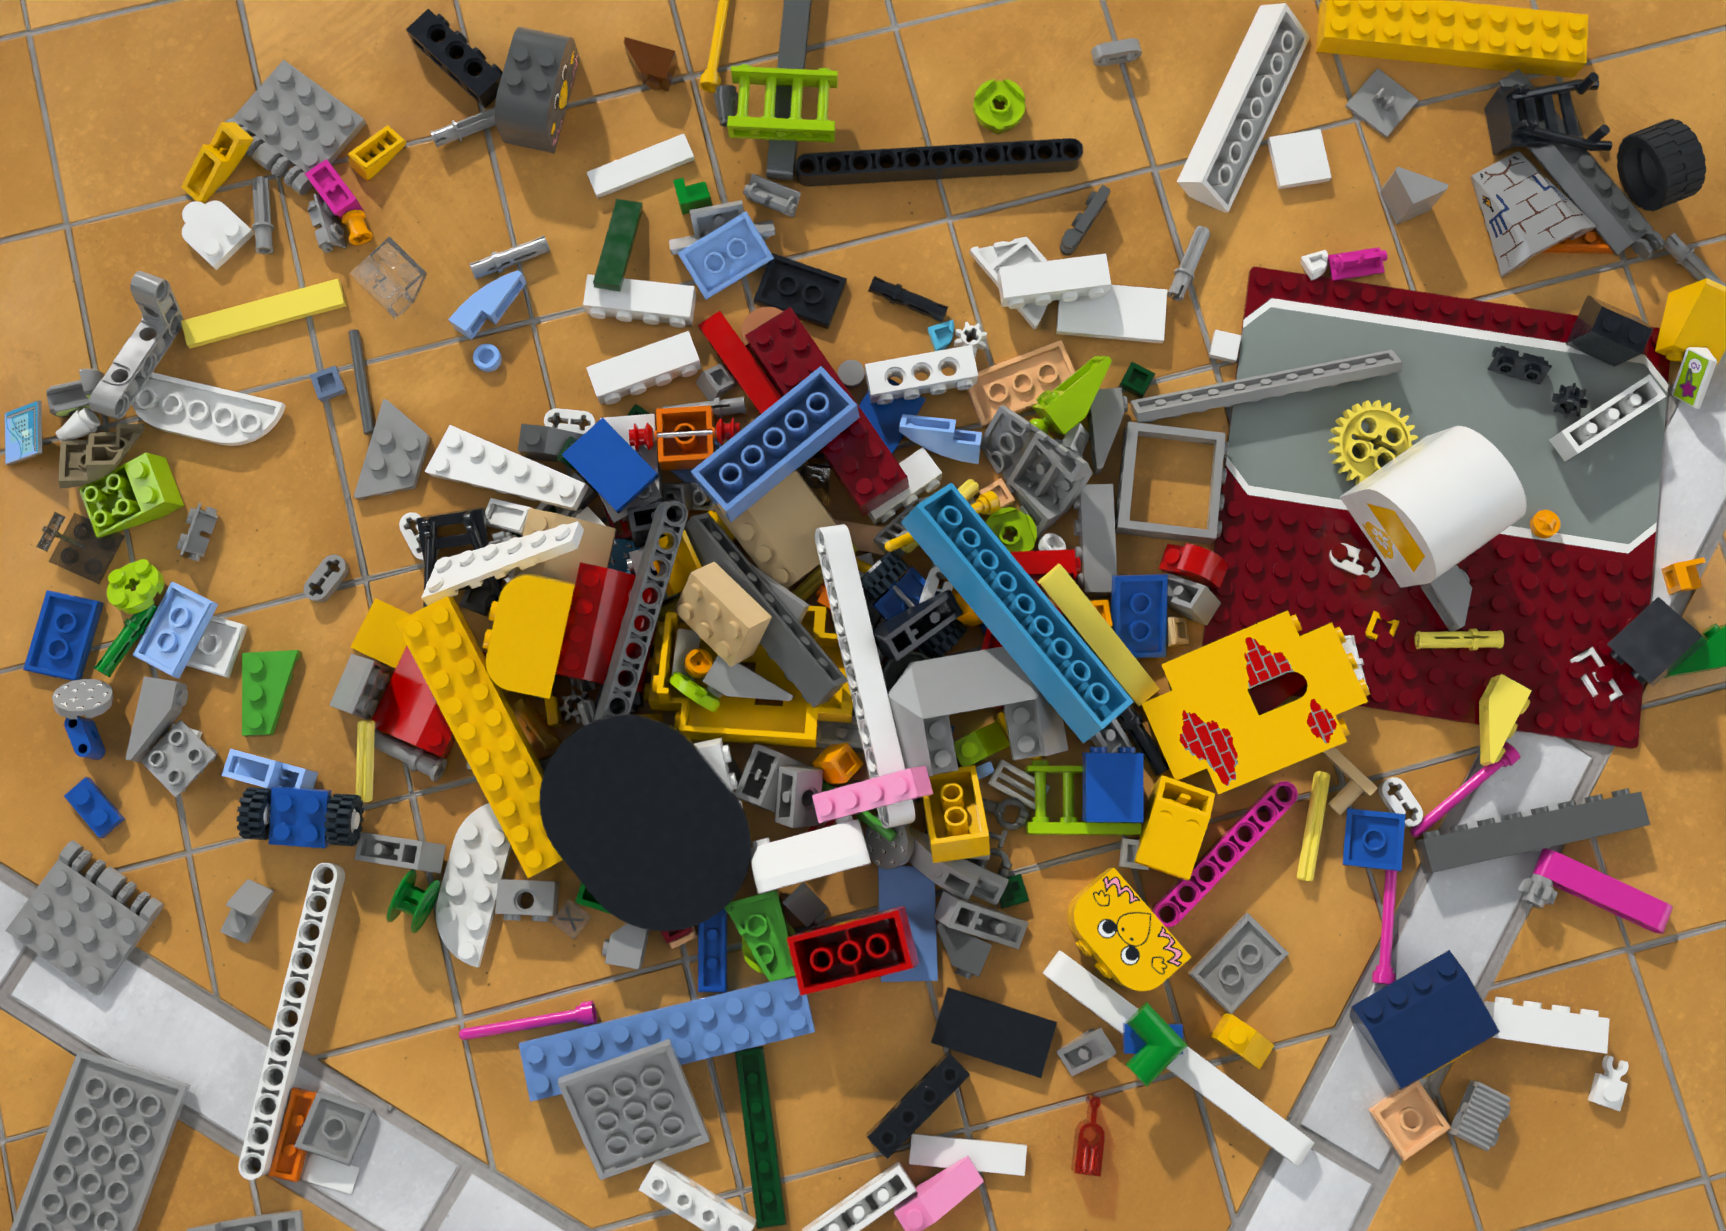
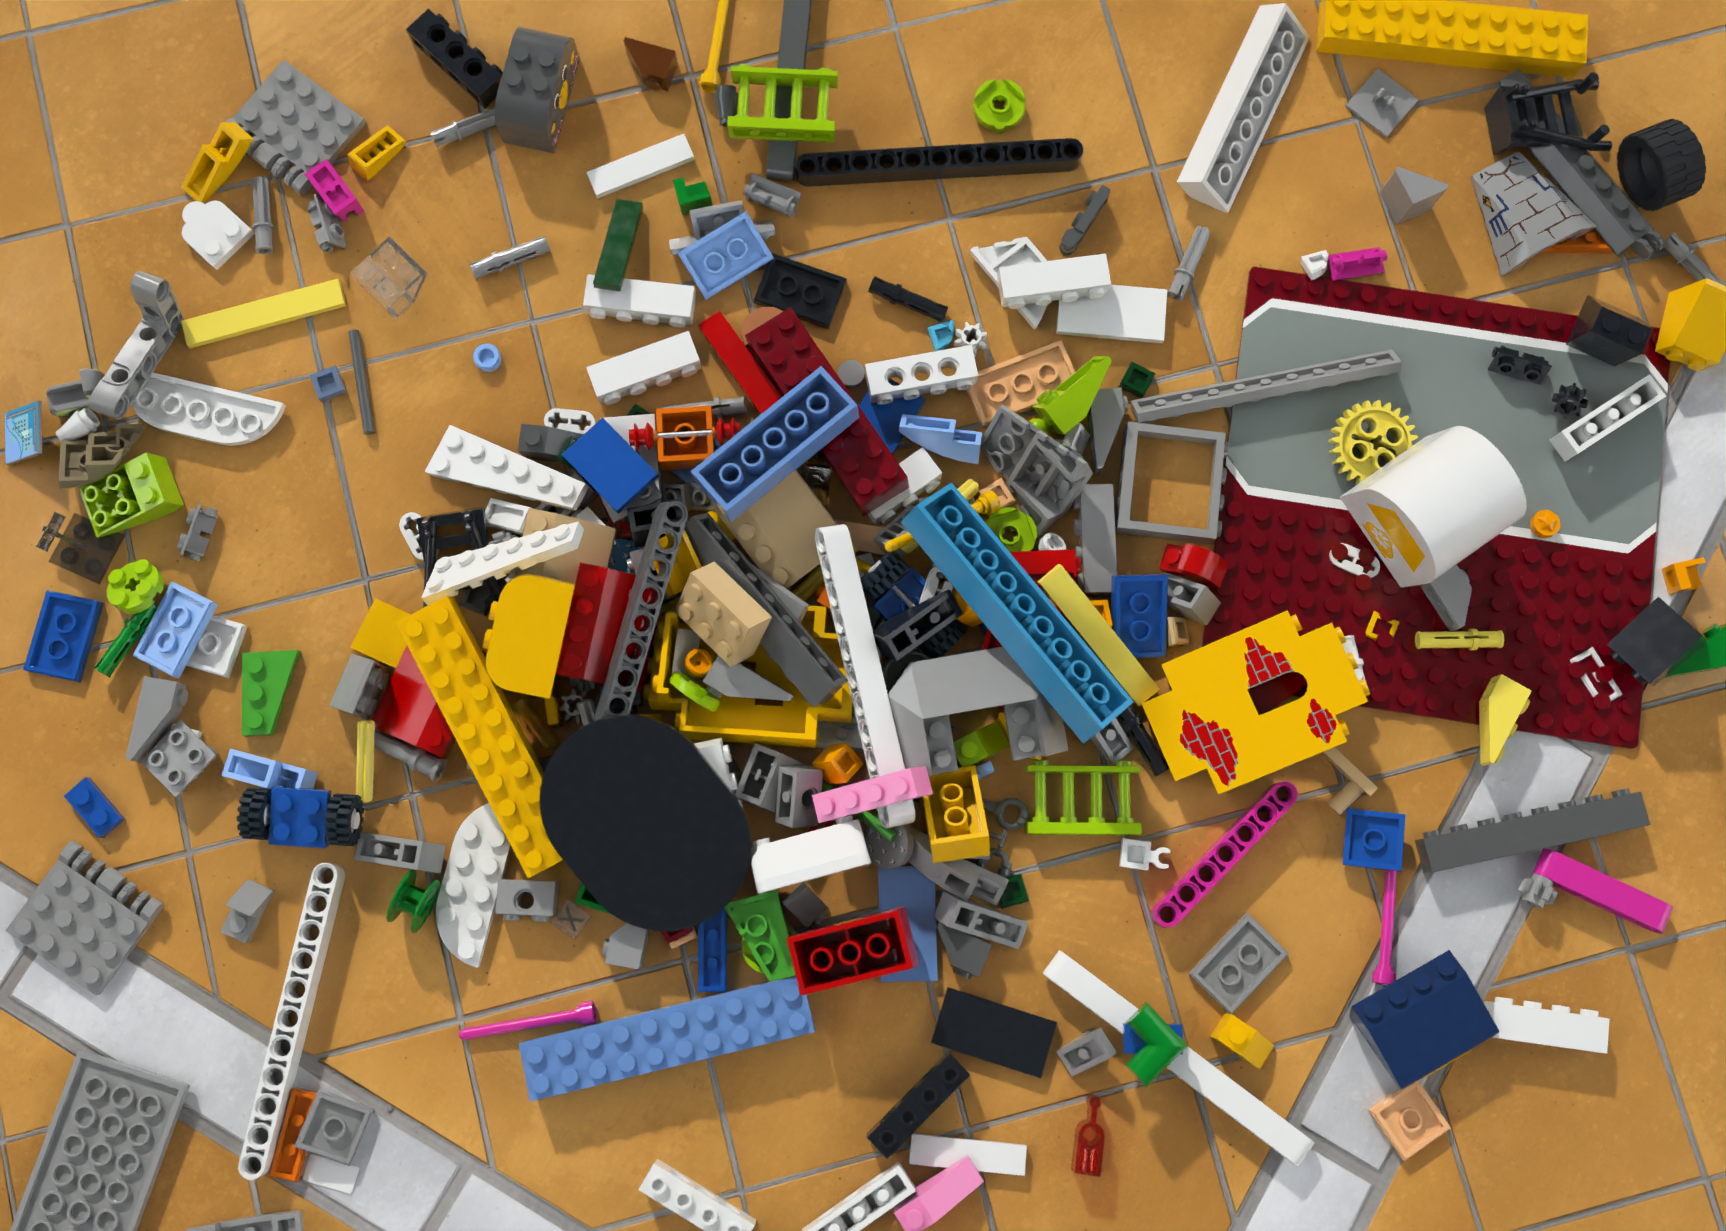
(82, 698): light grey tile -> none
(85, 738): blue piece -> none
(321, 574): light grey beam -> none
(357, 227): light orange bush -> none
(393, 455): light grey wing -> none
(487, 303): light blue slope -> none
(634, 1109): light grey plate -> none
(715, 382): light grey slope -> none
(760, 1137): dark green tile -> none
(998, 774): white tile -> none
(1112, 785): blue brick -> none
(1116, 52): light grey beam -> none
(1123, 934): yellow brick -> none
(1174, 827): yellow slope -> none
(1224, 346): white tile -> none
(1299, 159): white tile -> none
(1313, 826): light yellow axle -> none
(1406, 798): white beam -> none
(1480, 1115): light grey brick -> none
(1509, 758): dark pink piece -> none
(1607, 1088): white plate -> none
(1694, 376): slope -> none

